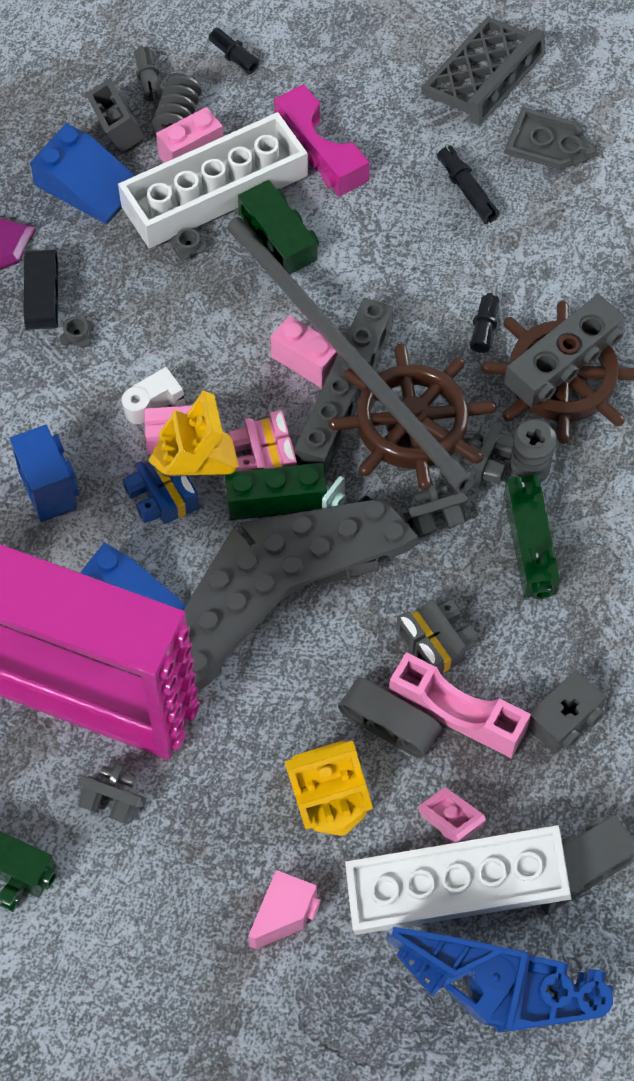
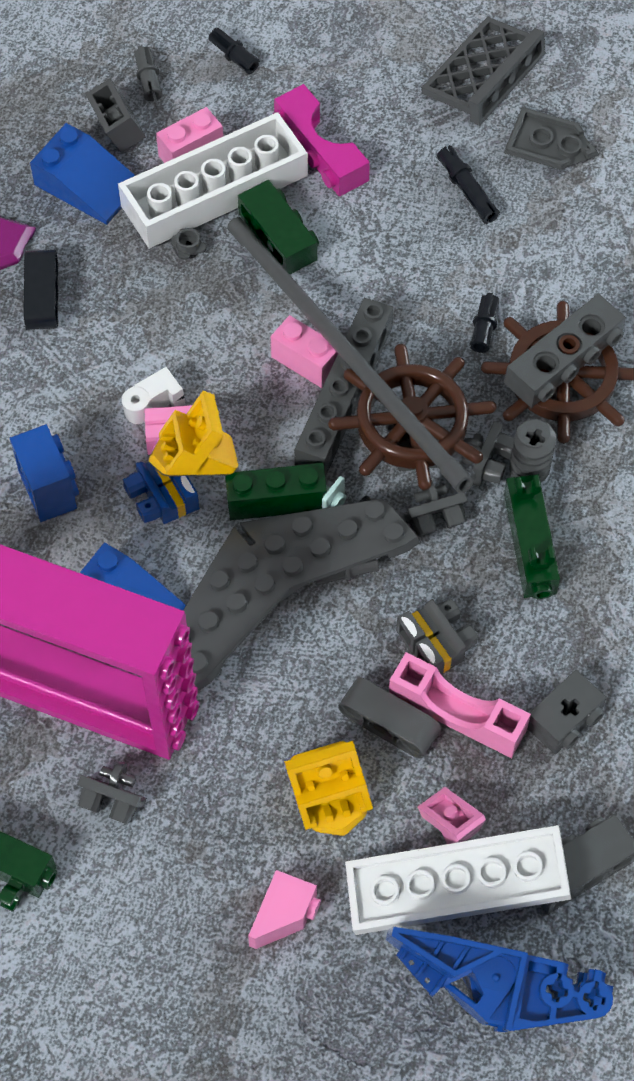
(74, 325): dark grey plate -> none
(177, 101): dark grey piece -> none
(267, 443): bright pink hips -> none

